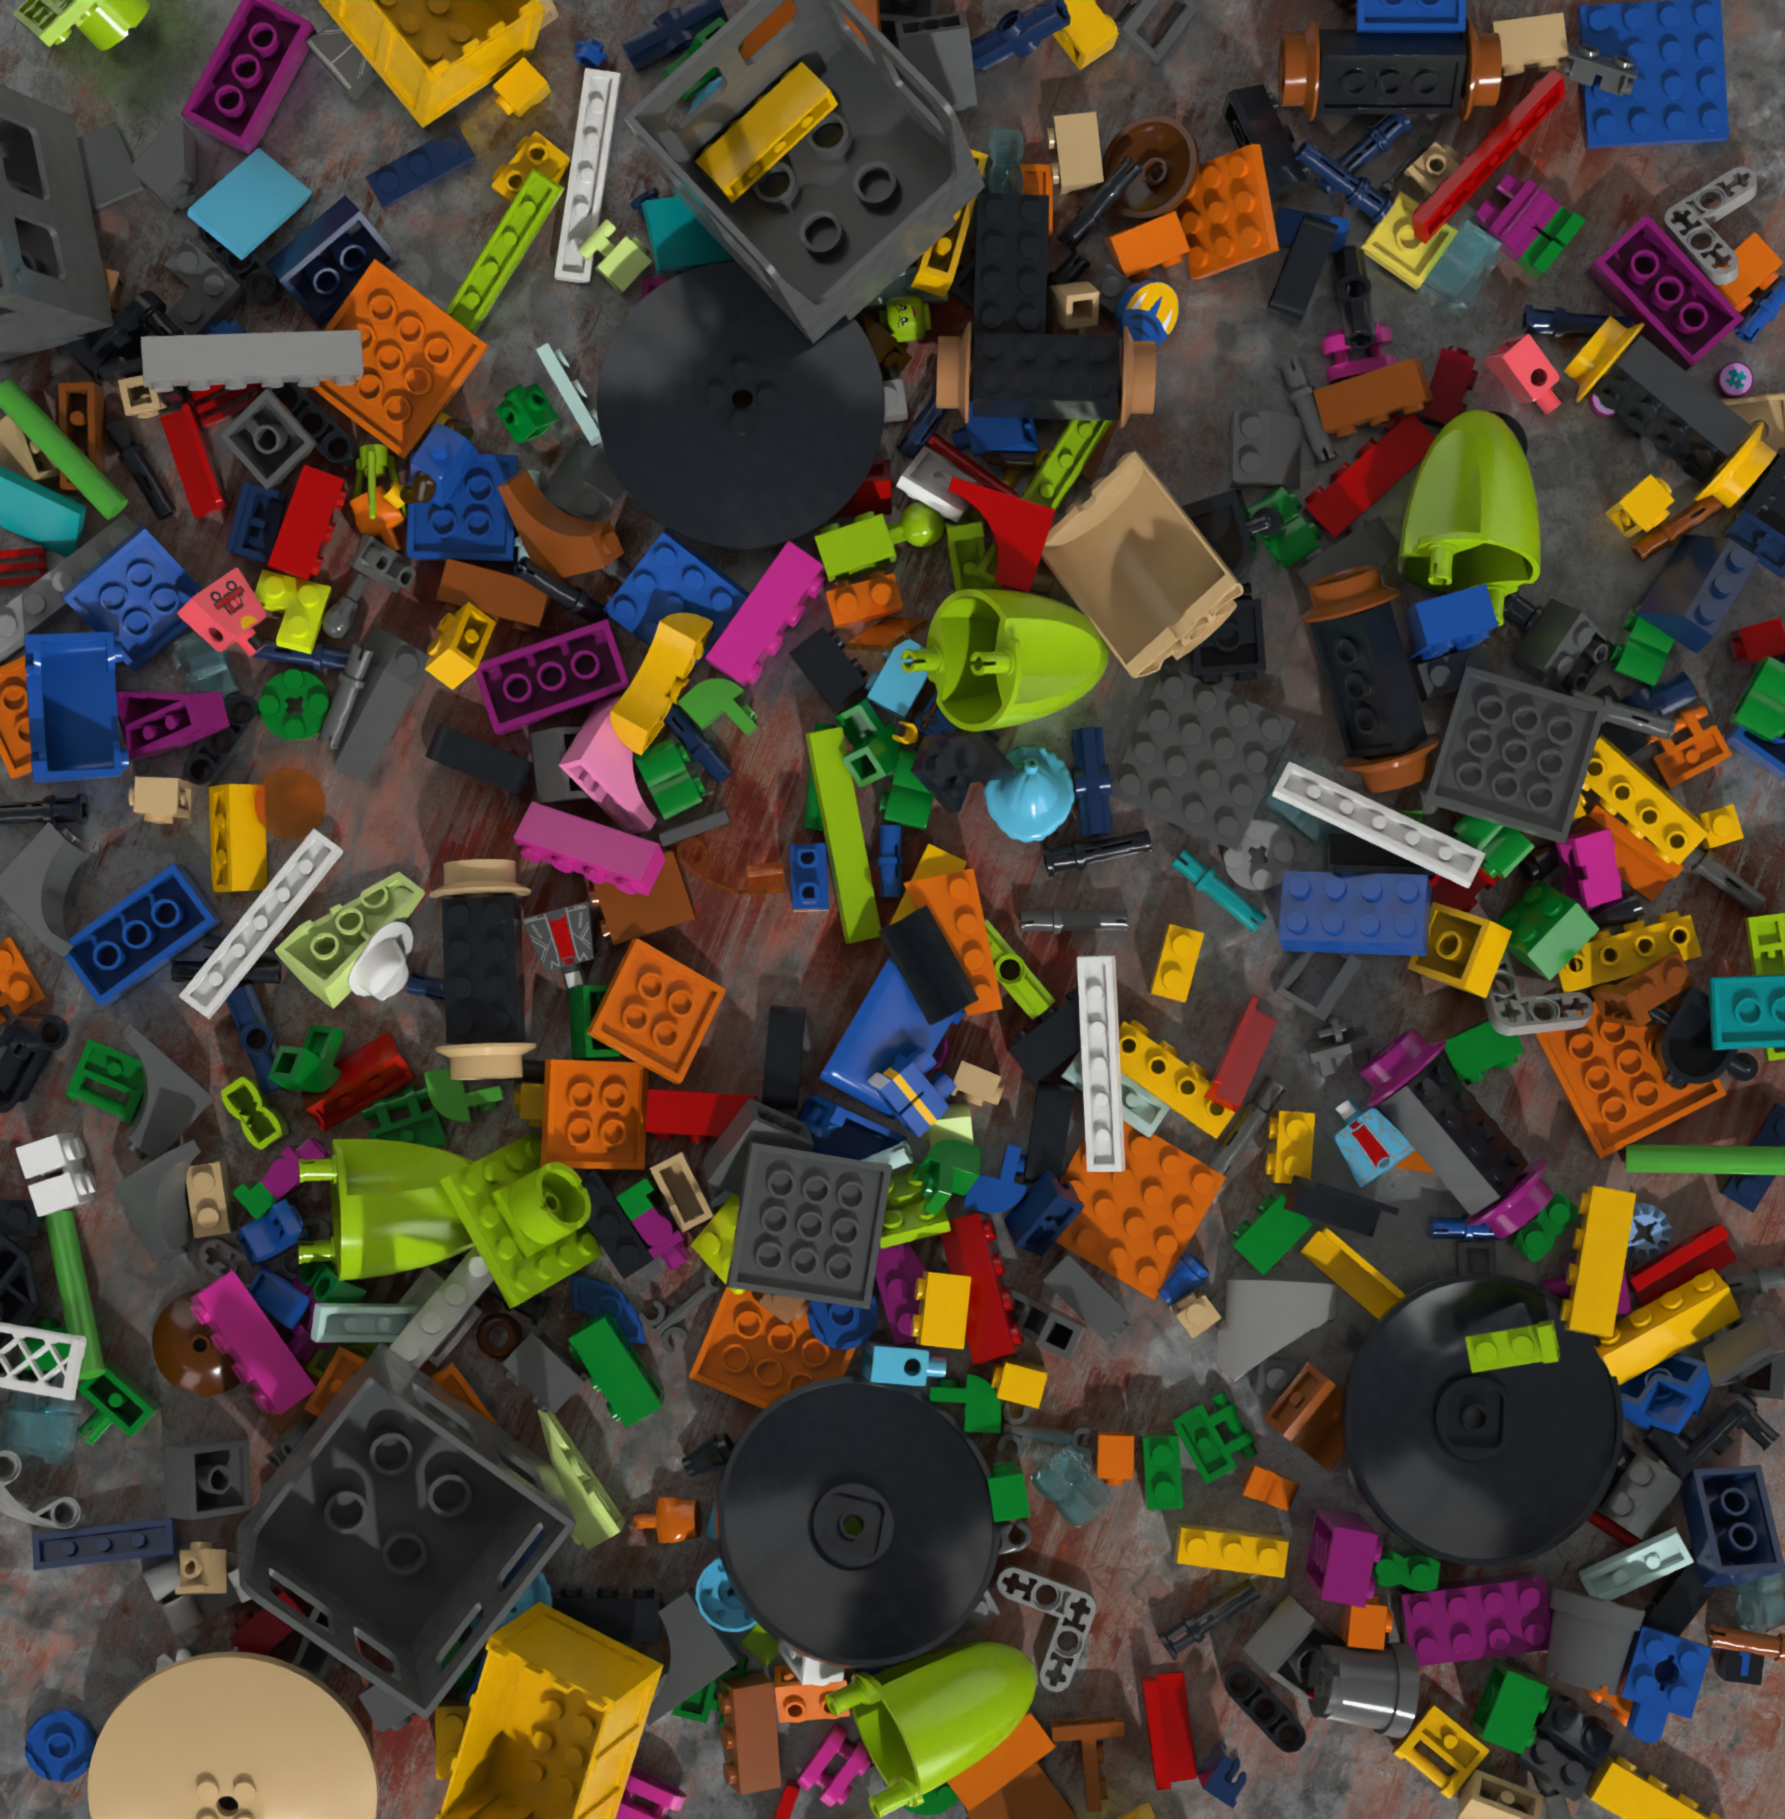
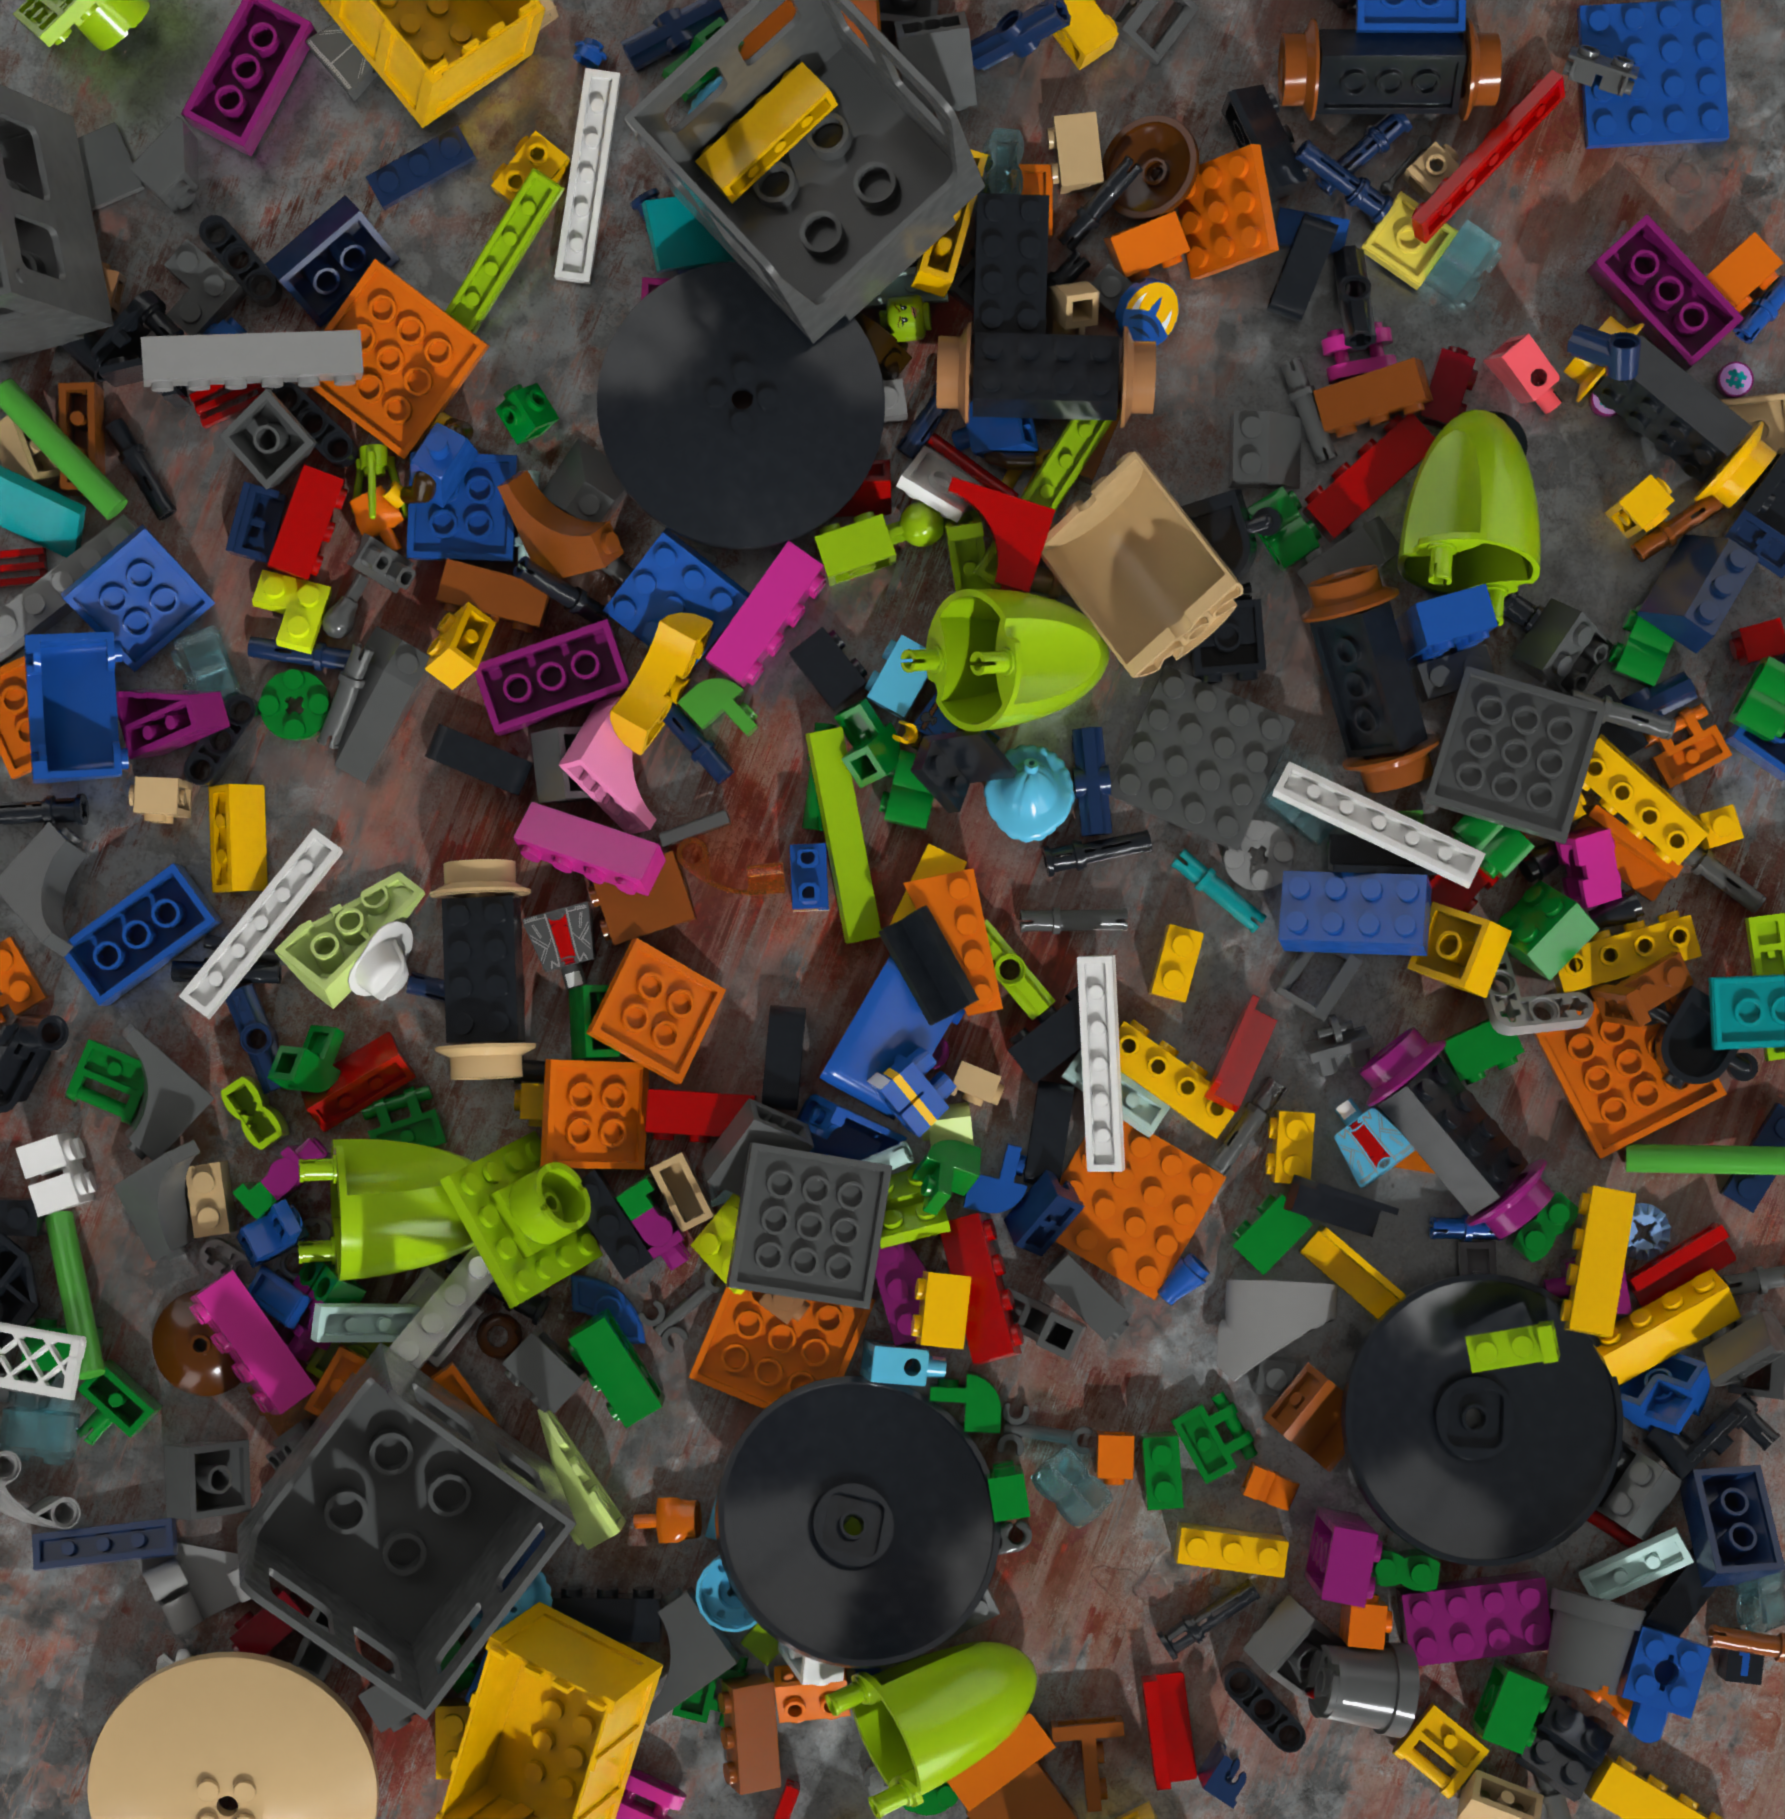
(60, 1745): blue tile -> none
(140, 399): tan brick -> none
(194, 461): red panel -> none
(202, 1570): tan brick -> none
(226, 614): coral torso -> none
(249, 203): medium azure tile -> none
(289, 803): clear orange tile -> none
(453, 1097): bright green brick -> none
(520, 89): yellow brick -> none
(571, 392): light aqua plate -> none
(620, 262): yellowish green brick -> none
(669, 778): green brick -> none
(709, 1455): black cone -> none
(835, 1787): dark pink brick -> none
(842, 1325): blue tile -> none
(865, 600): orange brick -> none
(887, 634): clear orange piece -> none
(890, 861): blue pin -> none
(1019, 1381): yellow brick -> none
(1060, 1608): light grey beam -> none
(1195, 1312): tan brick -> none
(1530, 225): magenta hips -> none
(1532, 43): tan brick -> none
(1559, 322): dark blue pin -> none
(1614, 352): none -> dark blue piece
(1701, 218): light grey beam -> none

